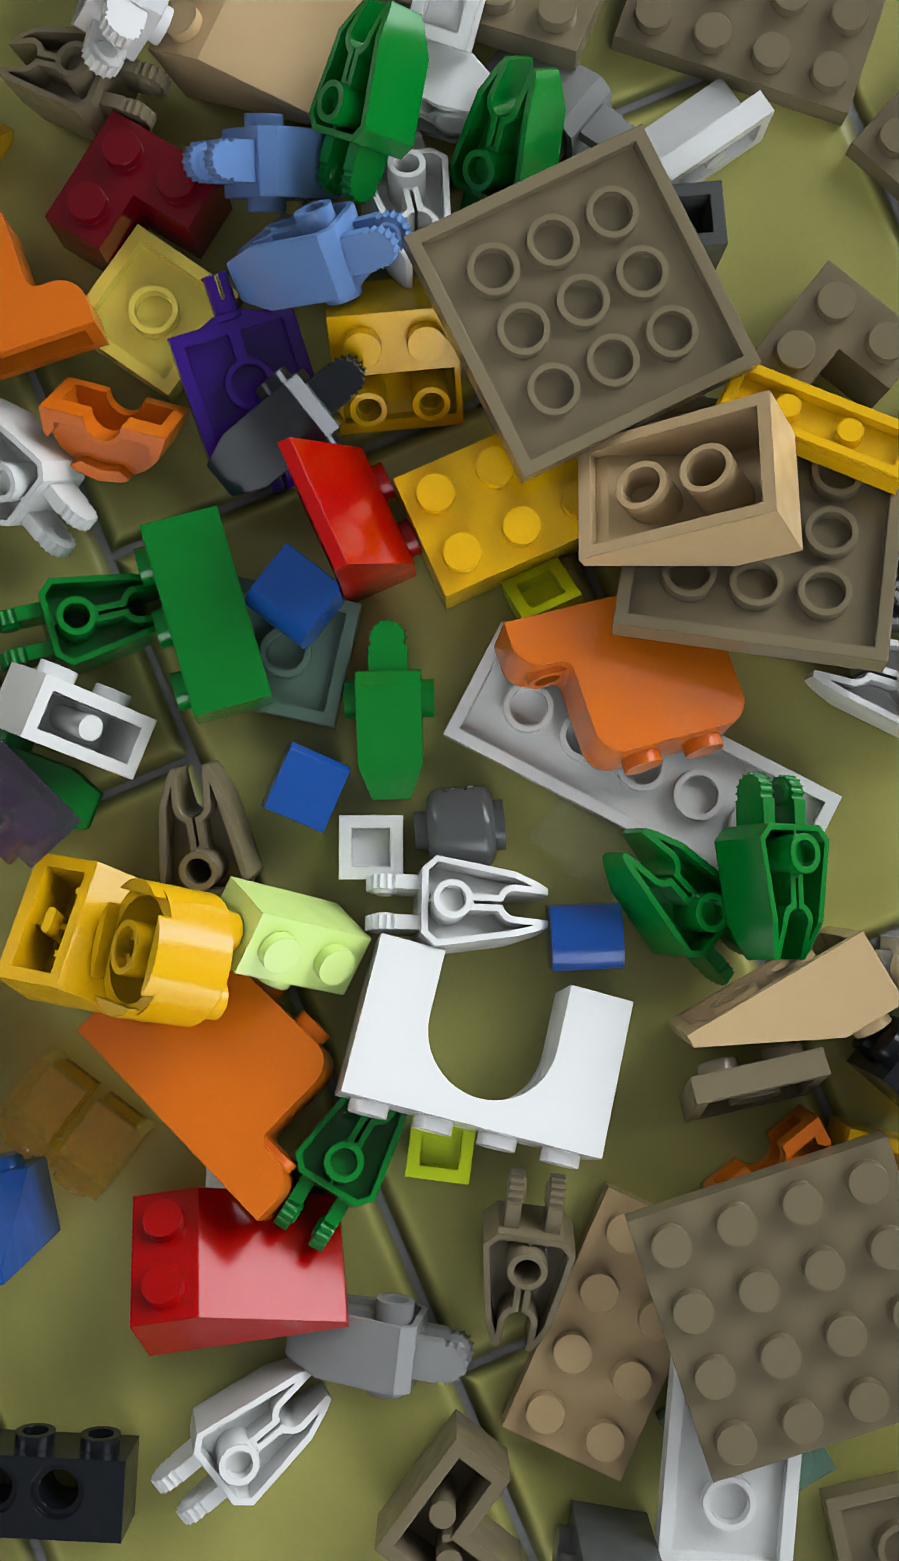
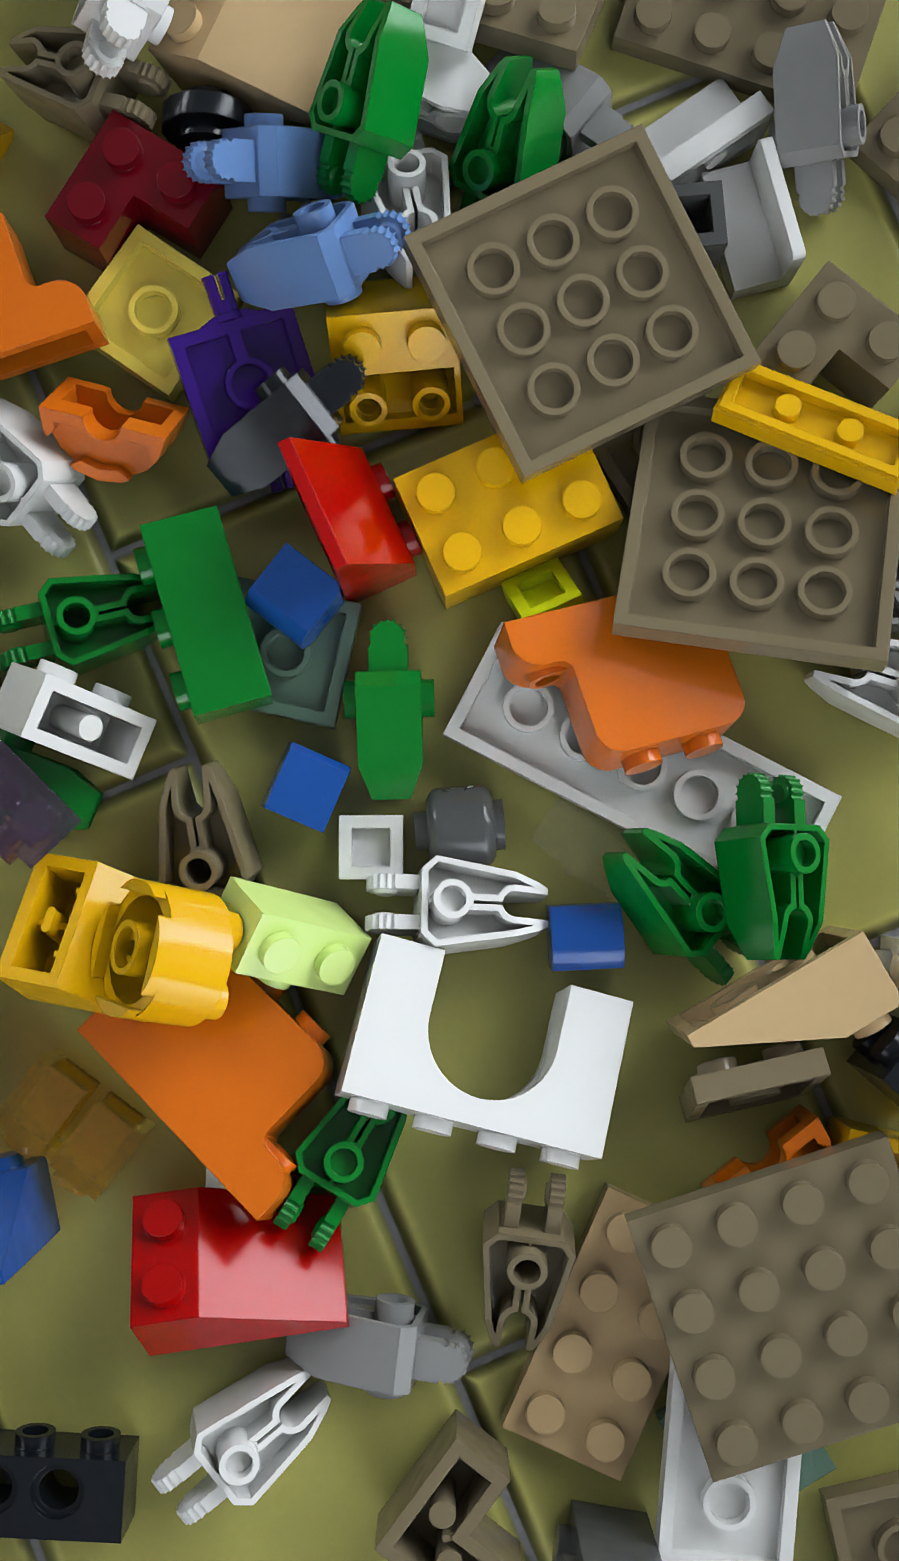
(200, 115): none -> black plate
(440, 1156): neon yellow plate -> none
(693, 490): tan slope -> none
(760, 224): none -> white panel
(816, 113): none -> light grey hinge

